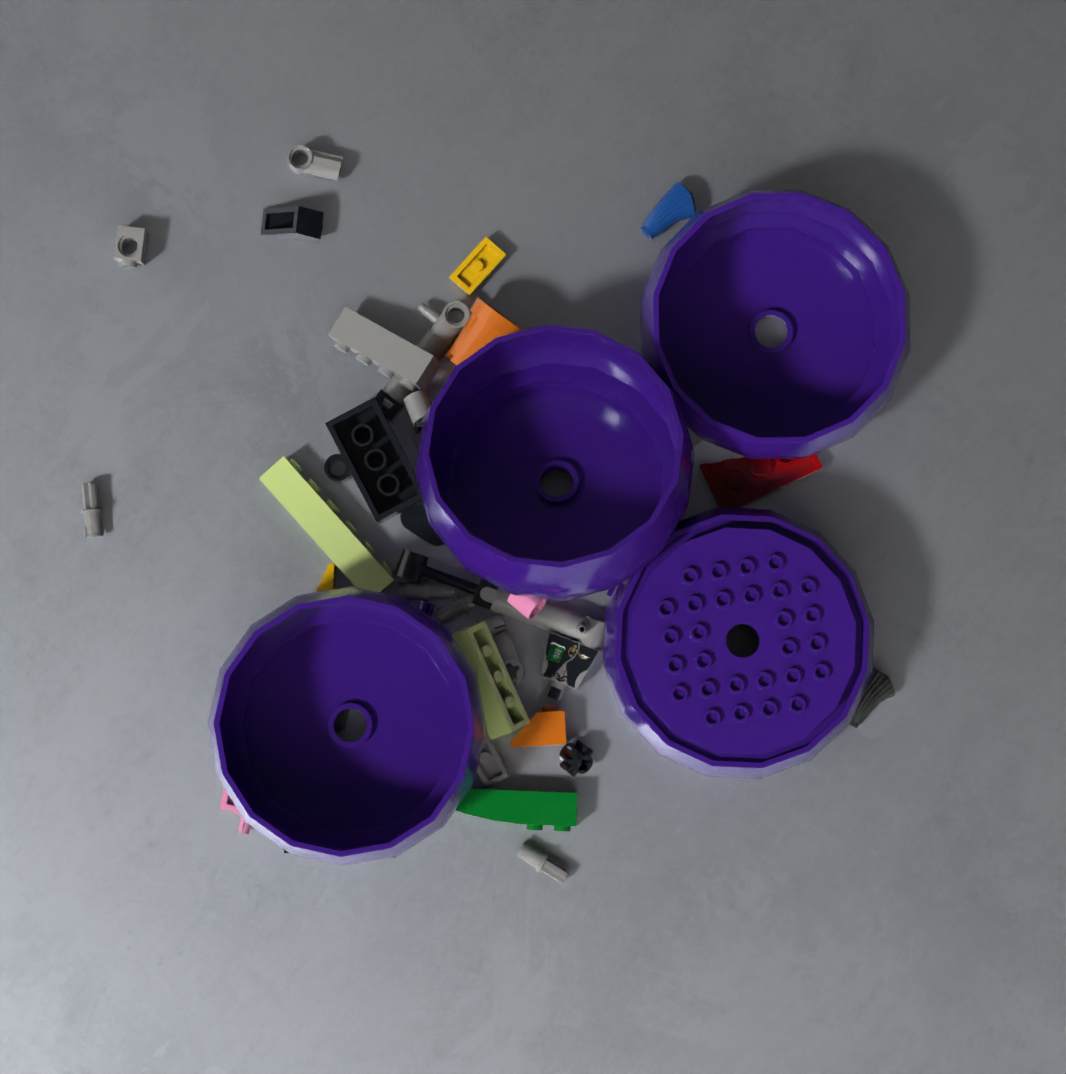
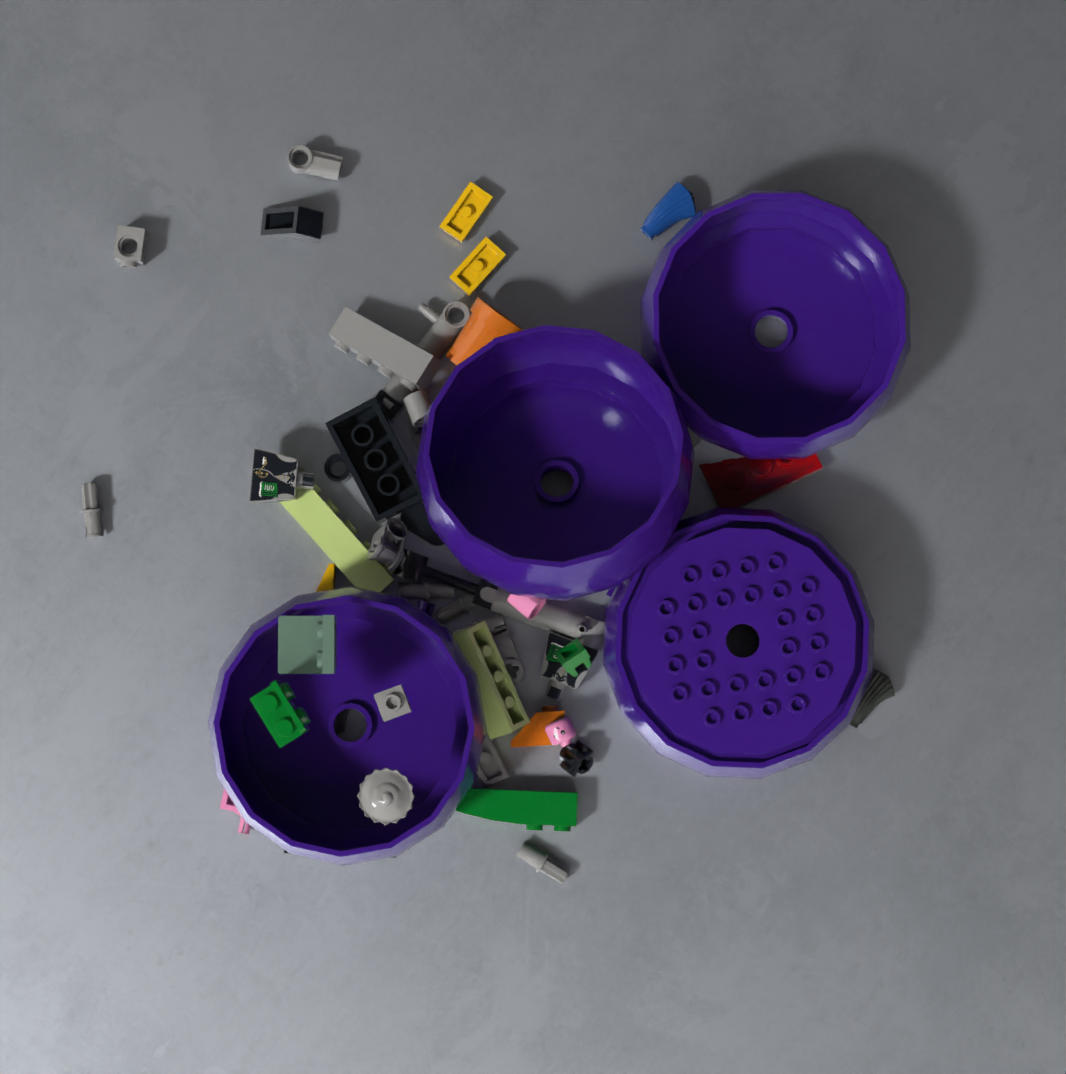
(277, 478): none -> black torso
(280, 713): none -> green bracket
(307, 644): none -> sand green bracket
(385, 796): none -> light grey piece
(389, 543): none -> light grey piece
(392, 703): none -> light grey brick
(466, 212): none -> yellow plate
(561, 731): none -> bright pink piece
(572, 656): none -> green tile

